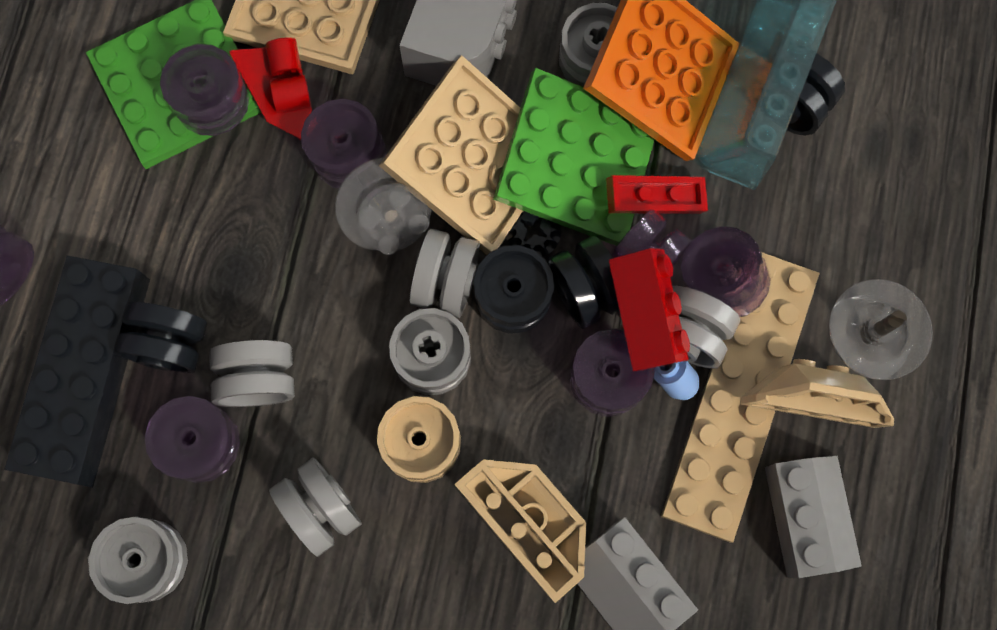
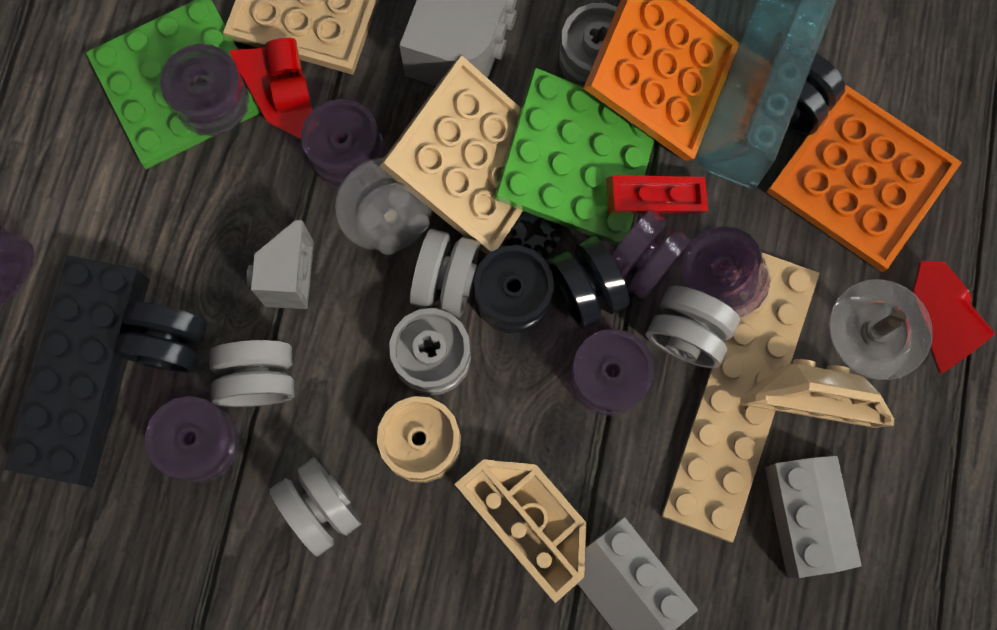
(115, 557): light grey wheel -> none
(283, 269): none -> light grey slope
(649, 309): red brick -> none
(678, 380): light blue brick -> none
(865, 179): none -> orange plate
(955, 322): none -> red panel

